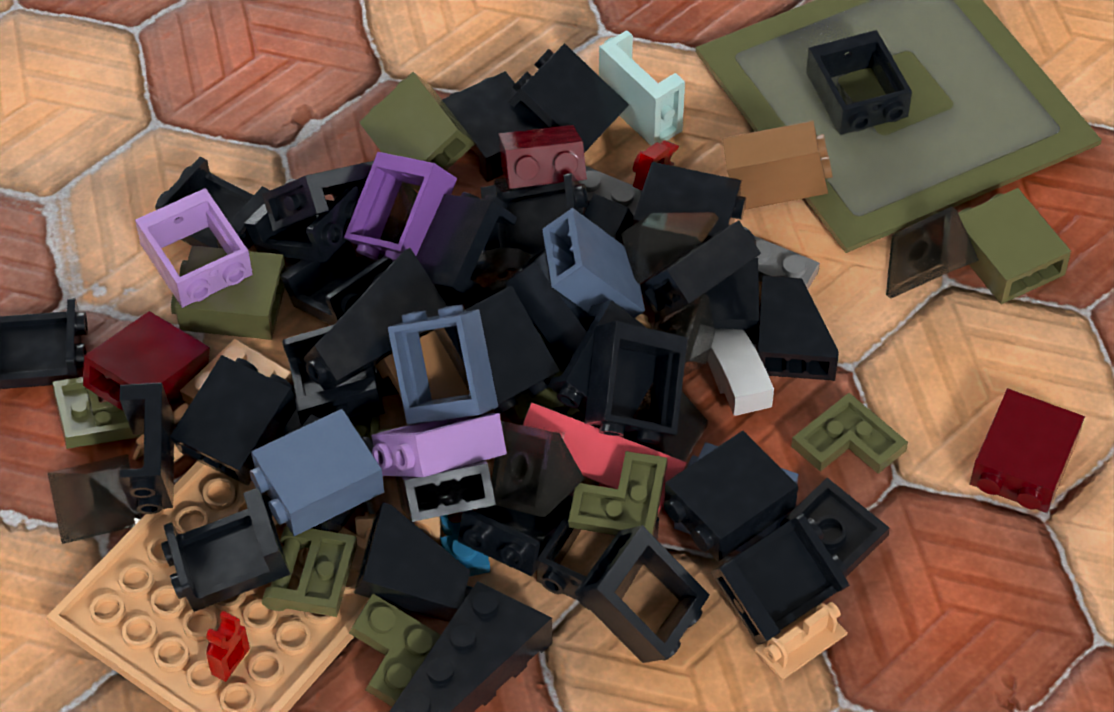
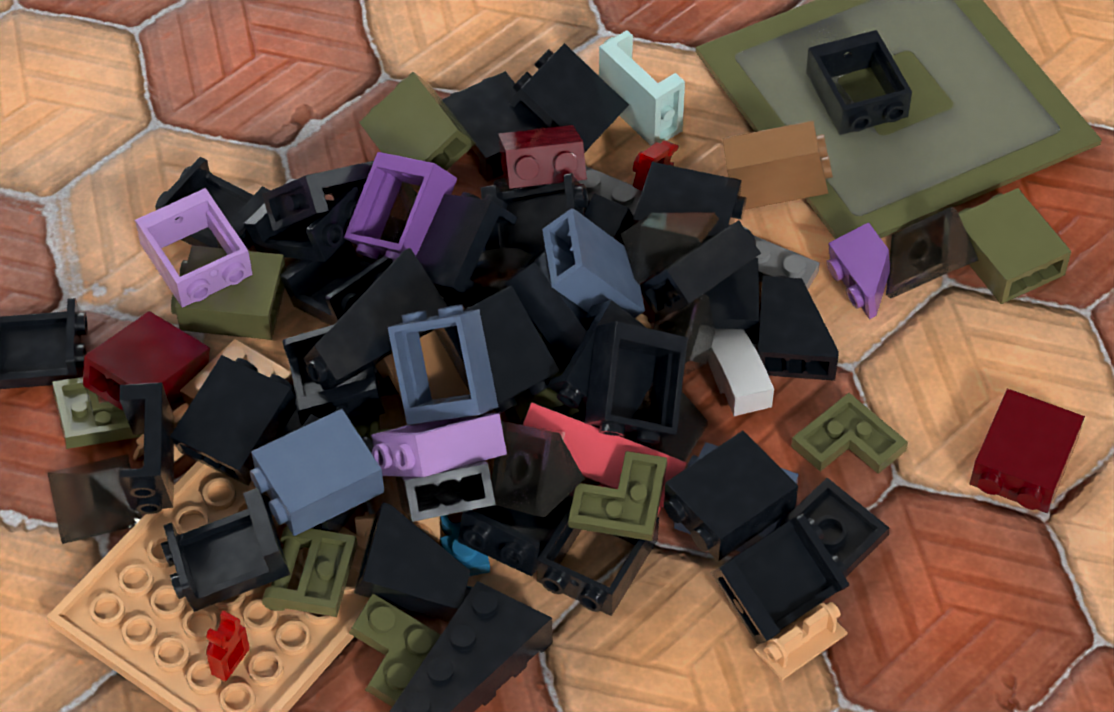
(599, 594): black window -> none
(862, 265): none -> medium lavender slope

